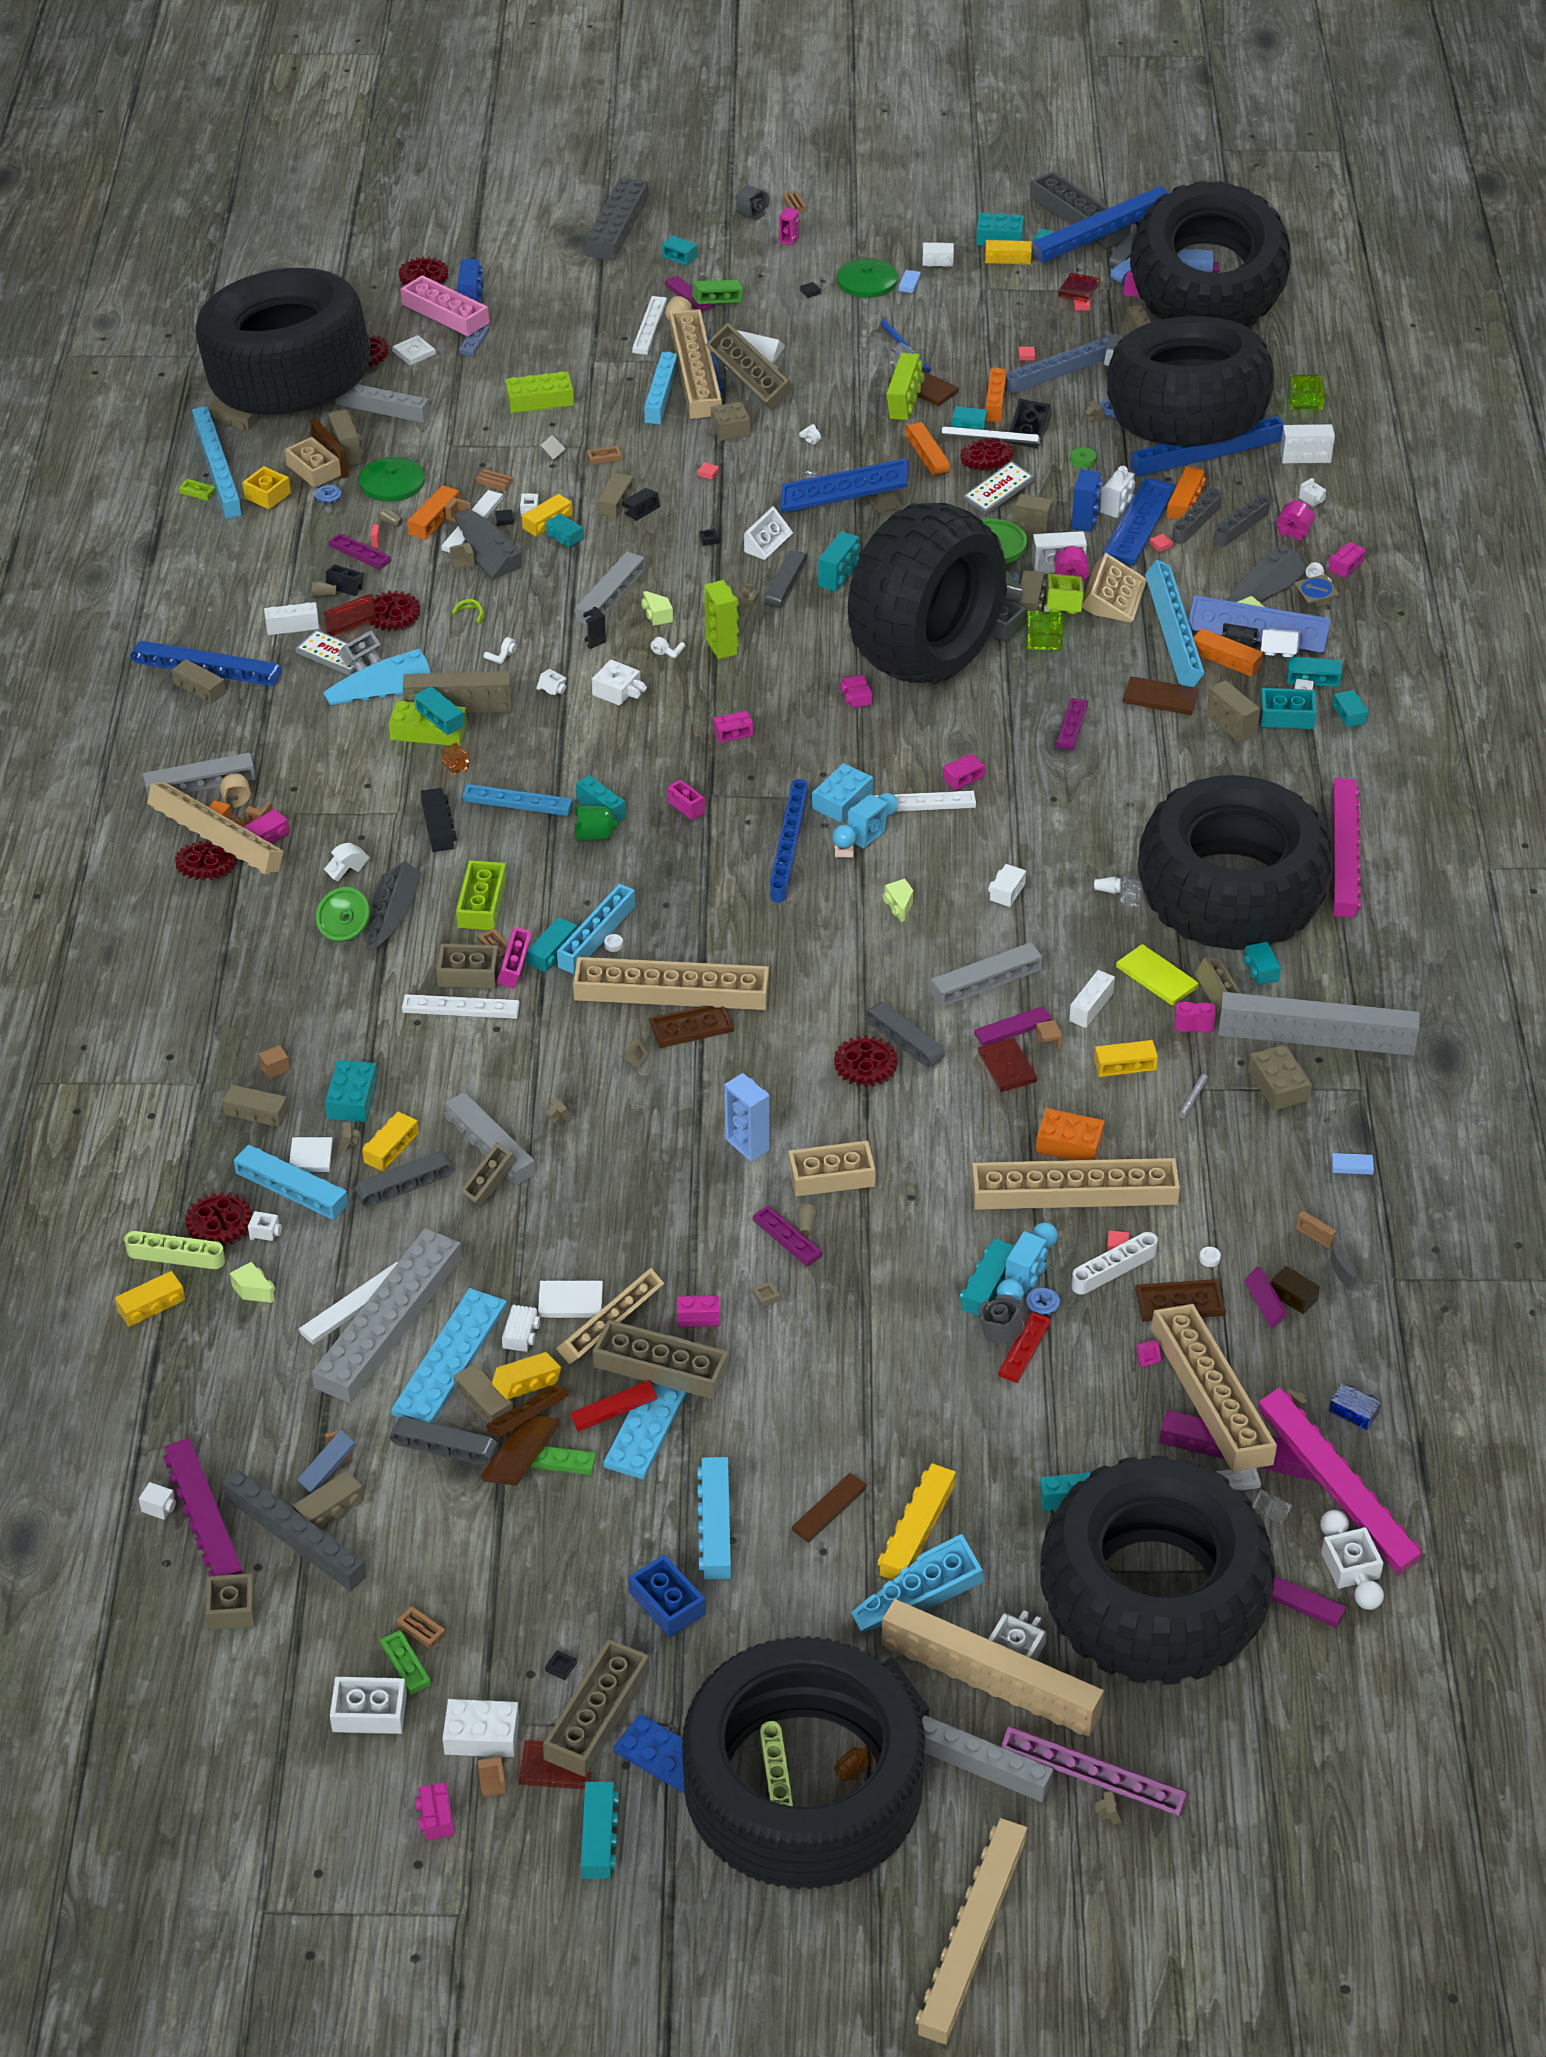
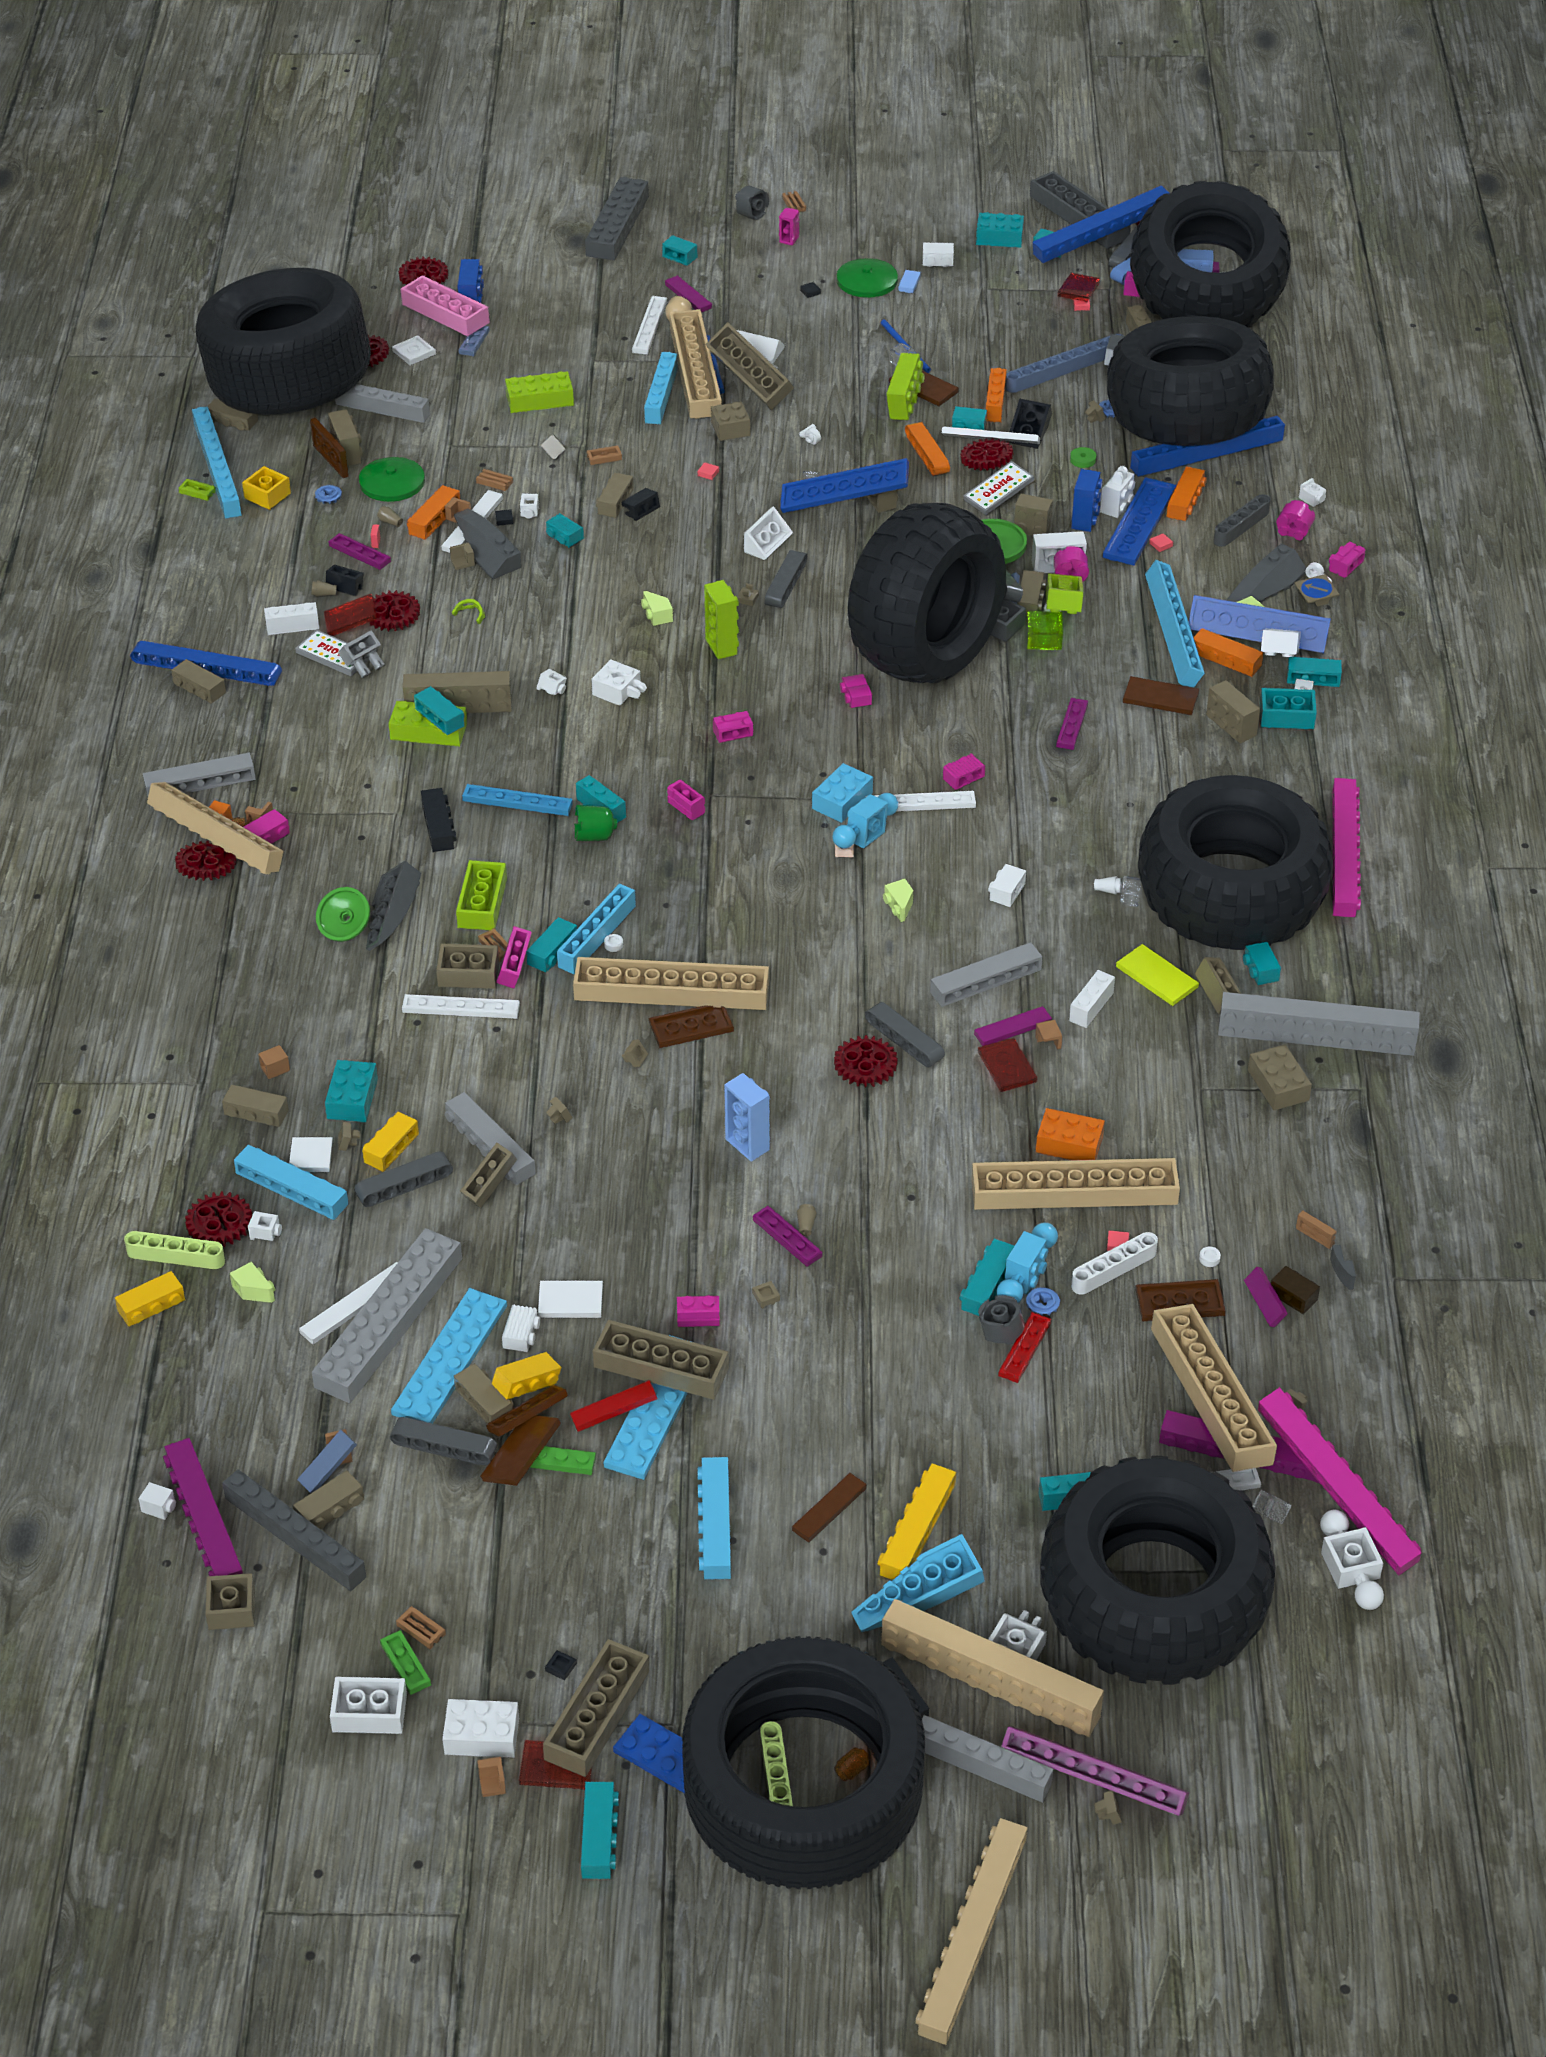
(235, 786): tan helmet -> none
(313, 462): tan brick -> none
(346, 856): white brick -> none
(378, 679): medium azure wedge -> none
(436, 1811): dark pink brick -> none
(454, 758): clear orange brick -> none
(508, 647): white plate -> none
(535, 519): yellow brick -> none
(596, 628): black hinge -> none
(612, 585): light grey brick -> none
(615, 1310): tan brick -> none
(661, 647): white plate -> none
(667, 1595): blue brick -> none
(708, 537): black tile -> none
(717, 291): bright green brick -> none
(788, 840): blue beam -> none
(831, 1168): tan brick -> none
(838, 561): teal brick -> none
(1008, 252): yellow brick -> none
(1026, 353): coral tile -> none
(1113, 590): tan slope -> none
(1125, 1058): yellow brick -> none
(1148, 1353): dark pink tile -> none
(1192, 1096): light grey bar -> none
(1194, 1017): dark pink brick -> none
(1197, 516): dark grey beam -> none
(1241, 634): black hinge -> none
(1306, 392): clear neon green brick -> none
(1307, 443): white brick -> none
(1307, 1602): magenta tile -> none
(1350, 708): teal brick -> none
(1352, 1163): light blue tile -> none
(1354, 1406): clear blue brick -> none

